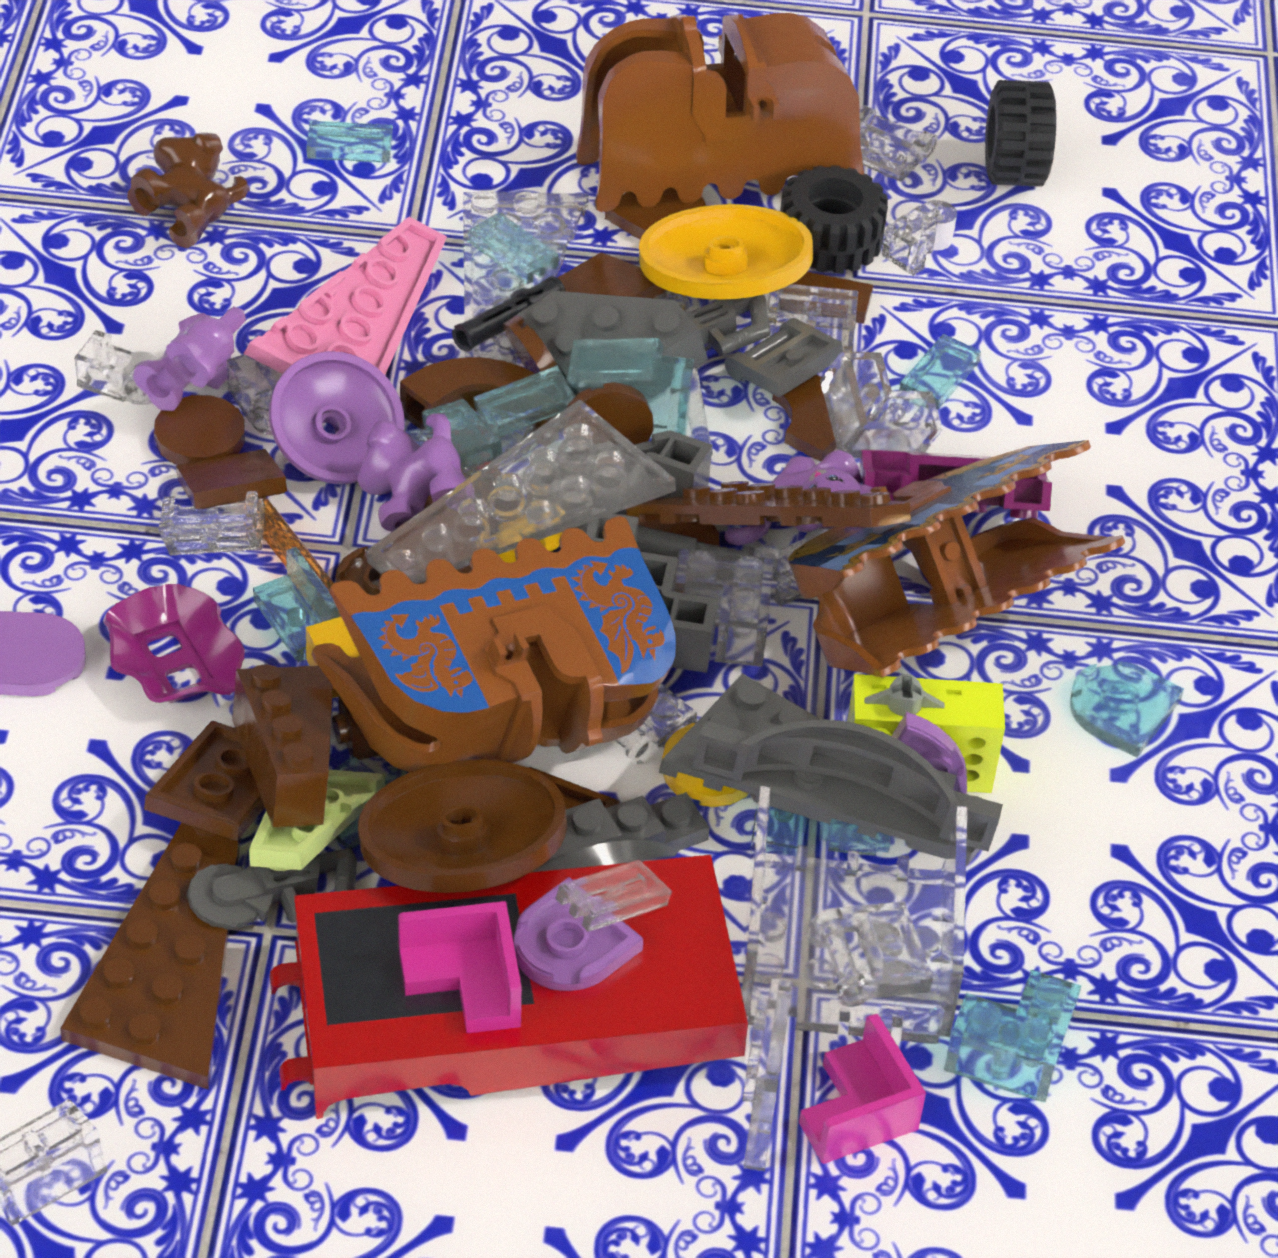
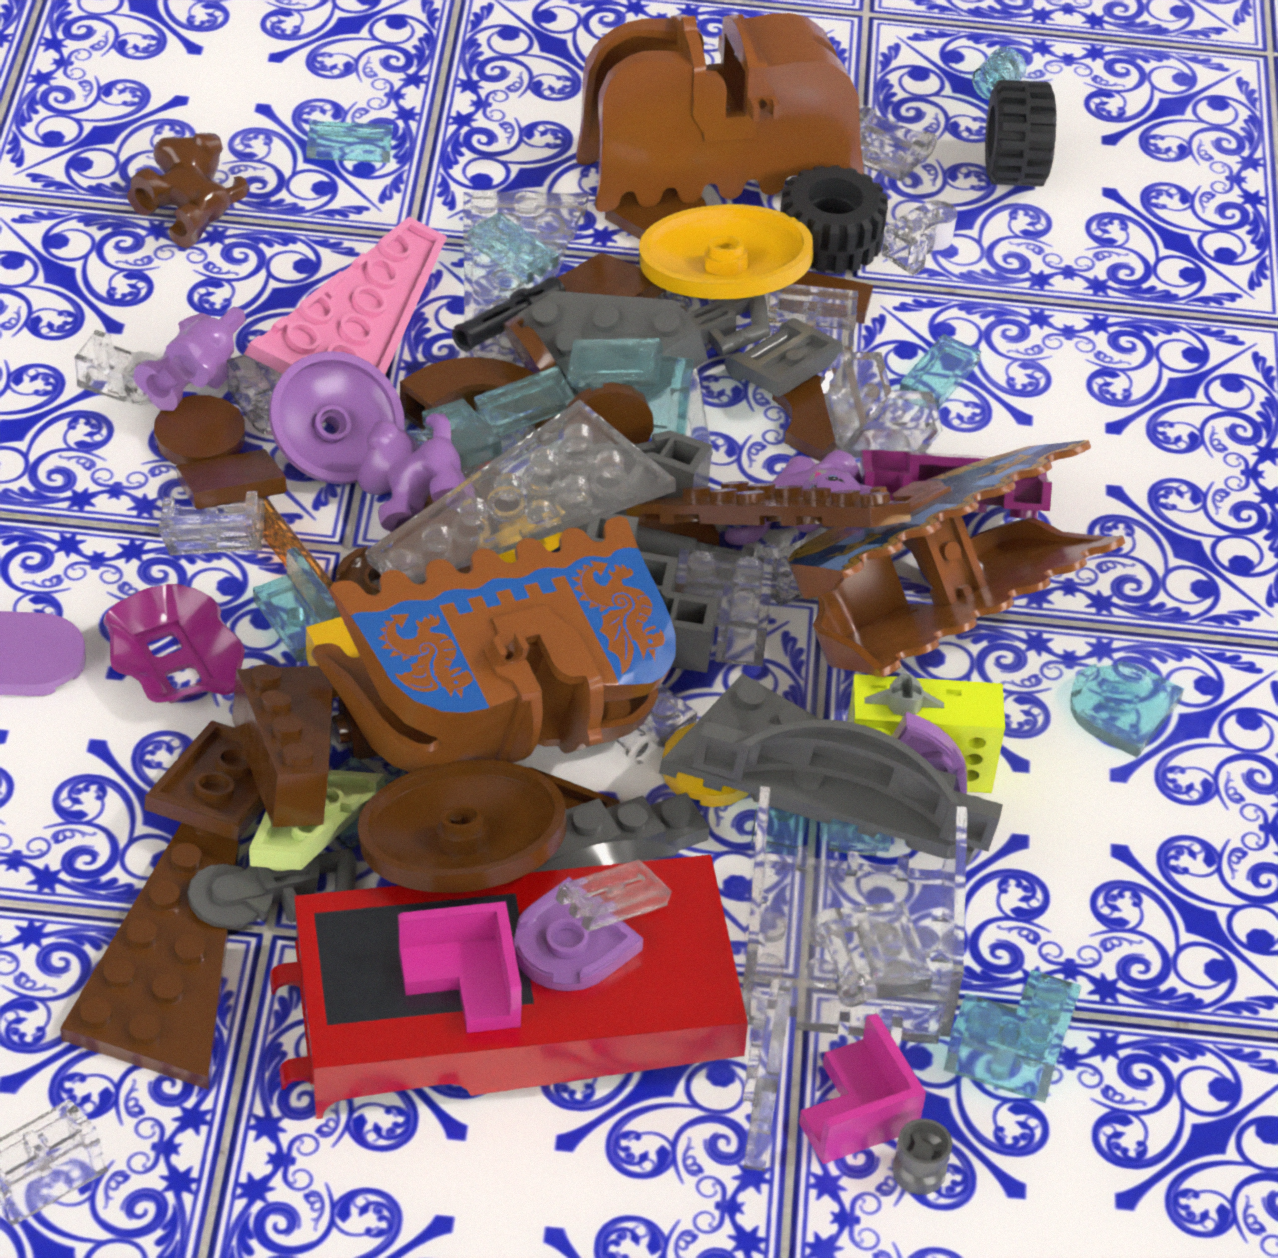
(922, 1156): none -> dark grey wheel
(1002, 64): none -> clear light blue wheel

